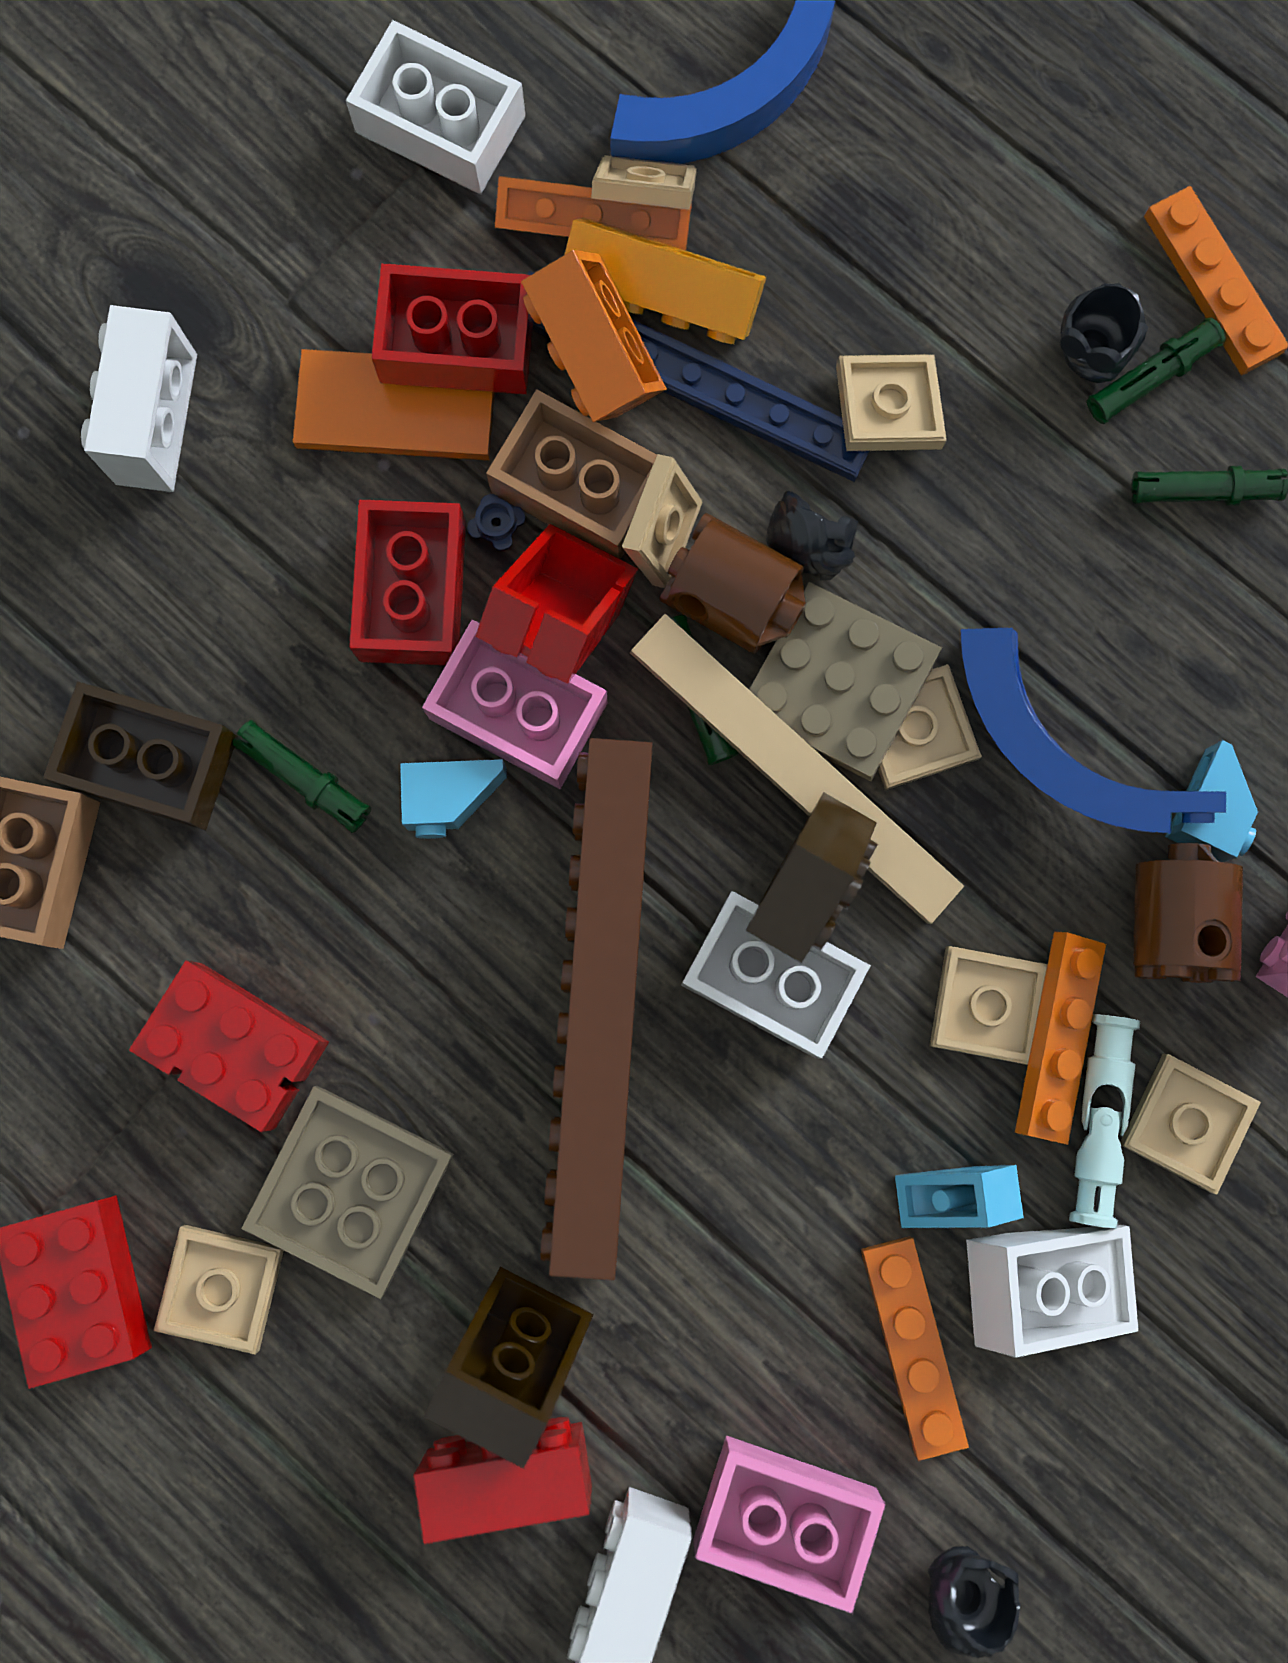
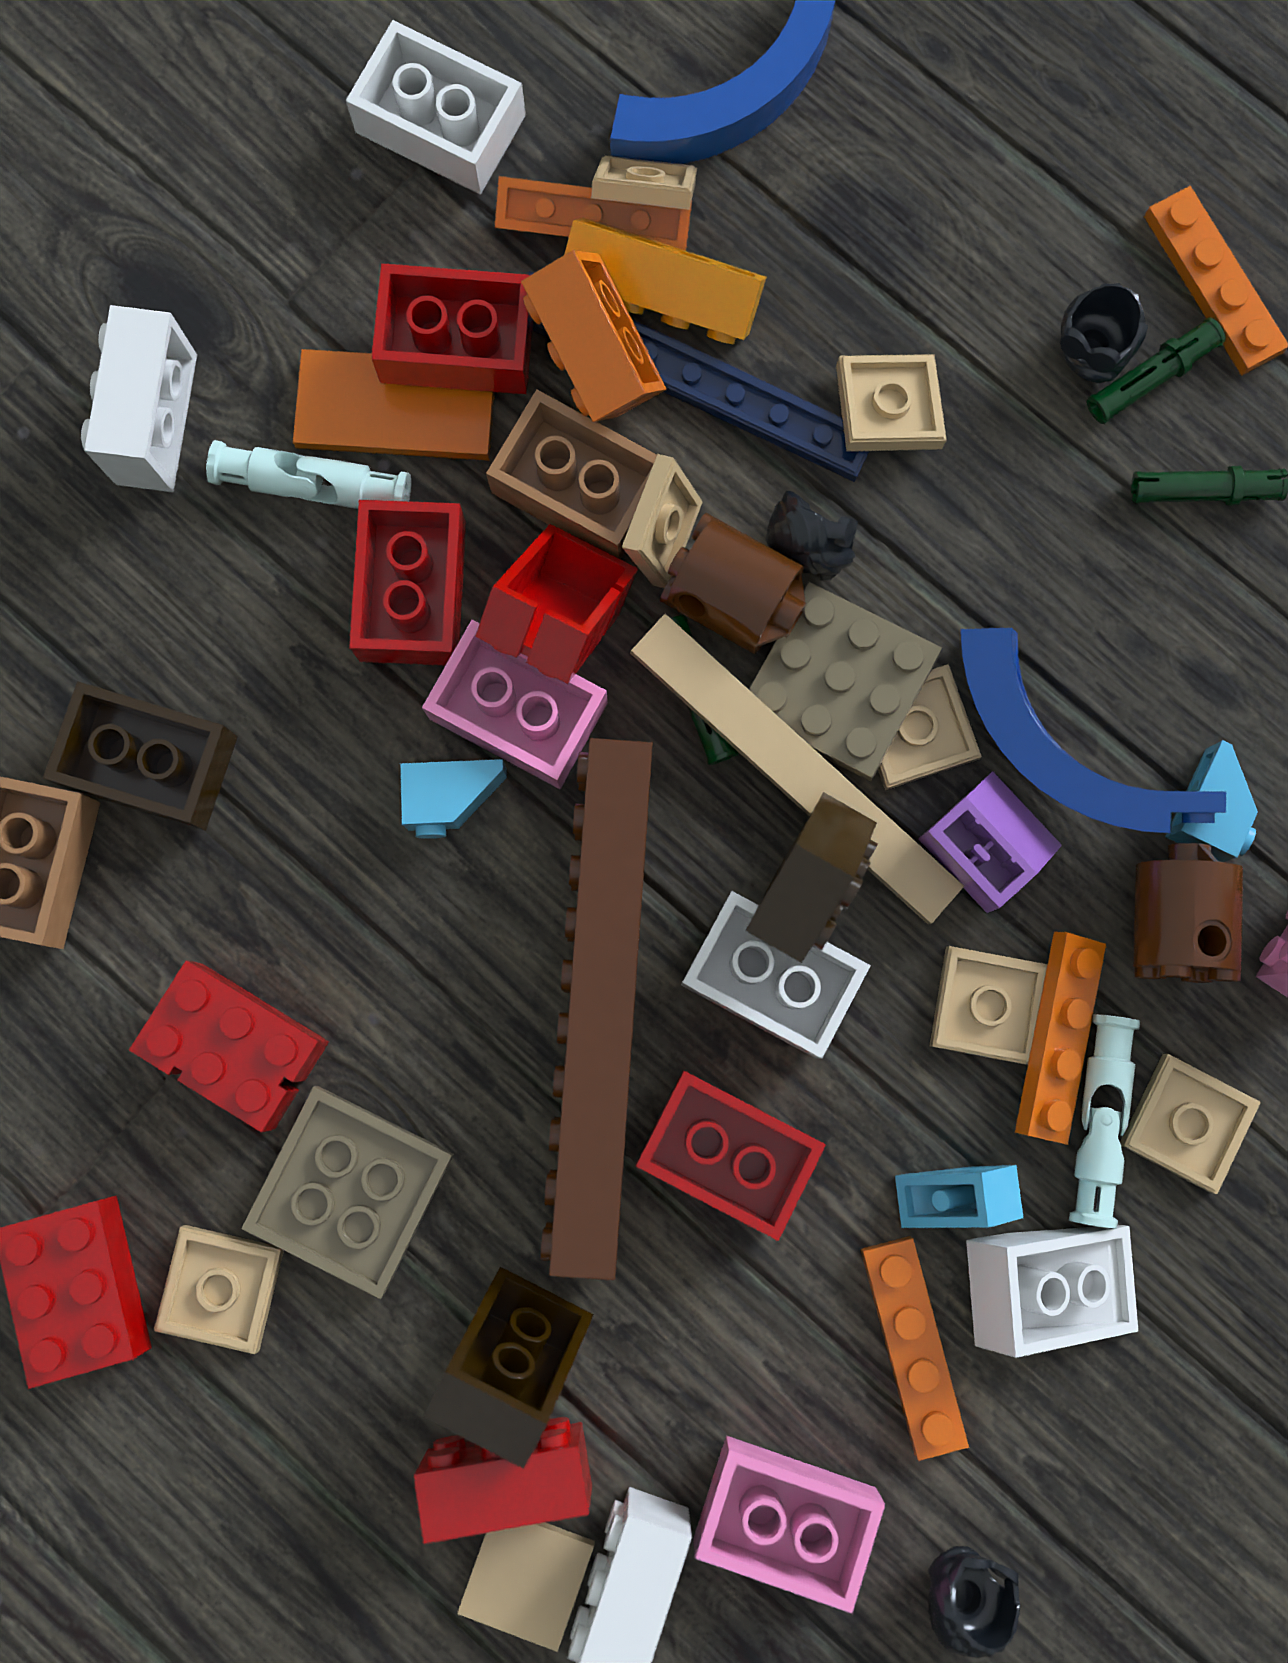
(302, 476): none -> light aqua piece
(318, 788): dark green pin -> none
(494, 508): dark blue plate -> none
(527, 1581): none -> tan tile
(730, 1155): none -> red brick
(991, 843): none -> medium lavender slope

